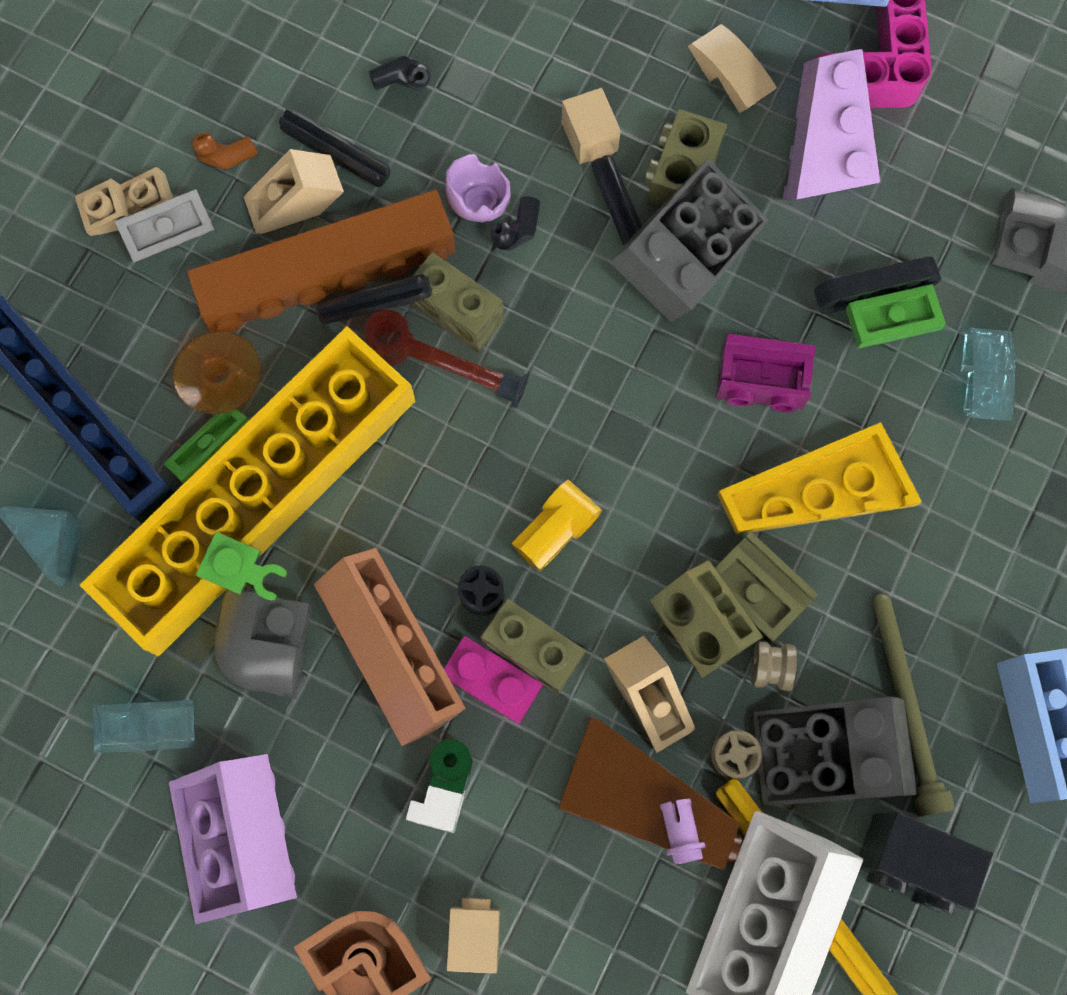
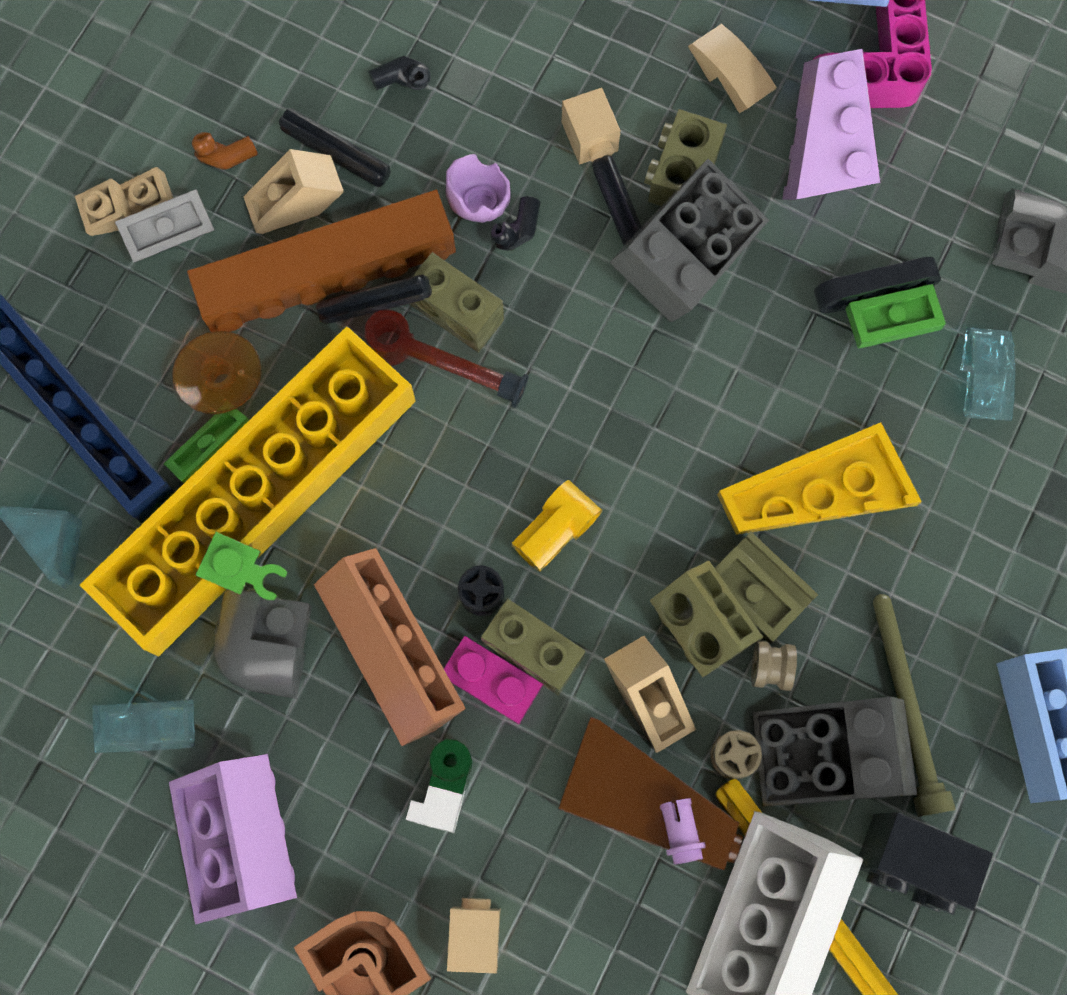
(765, 373): magenta hinge -> none

